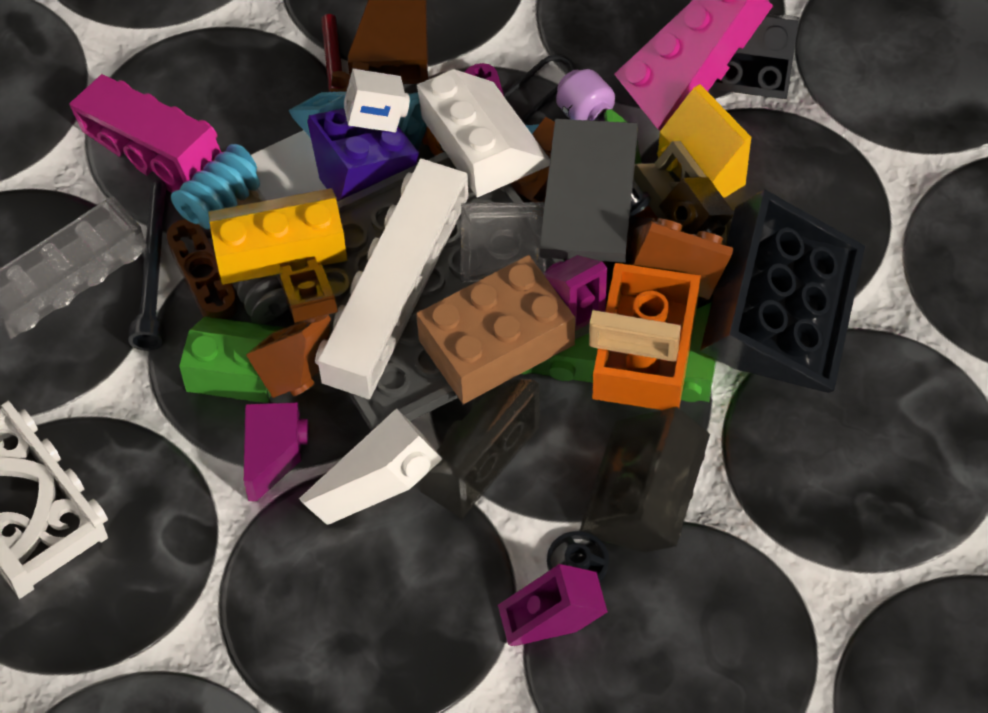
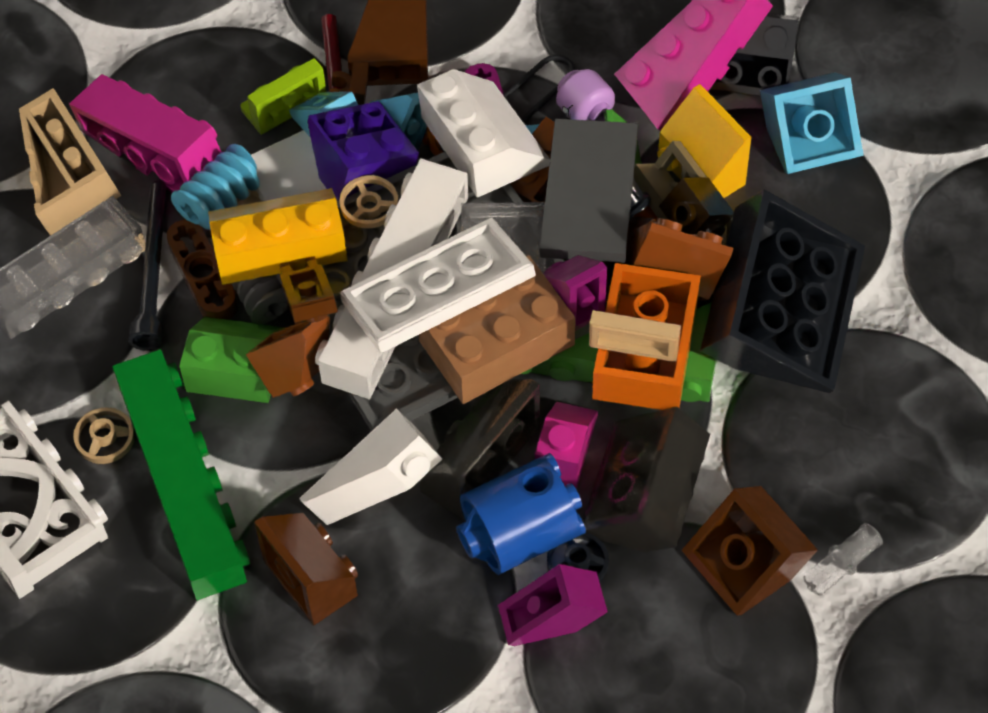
(62, 164): none -> tan wedge
(98, 442): none -> tan piece
(180, 476): none -> green brick
(271, 102): none -> lime bracket
(271, 445): magenta slope -> none
(306, 564): none -> reddish brown slope
(367, 196): none -> tan piece
(375, 100): white brick -> none
(437, 284): none -> white tile
(520, 515): none -> blue cylinder
(567, 437): none -> dark pink slope
(748, 548): none -> reddish brown slope
(812, 122): none -> medium azure slope
(842, 559): none -> clear axle

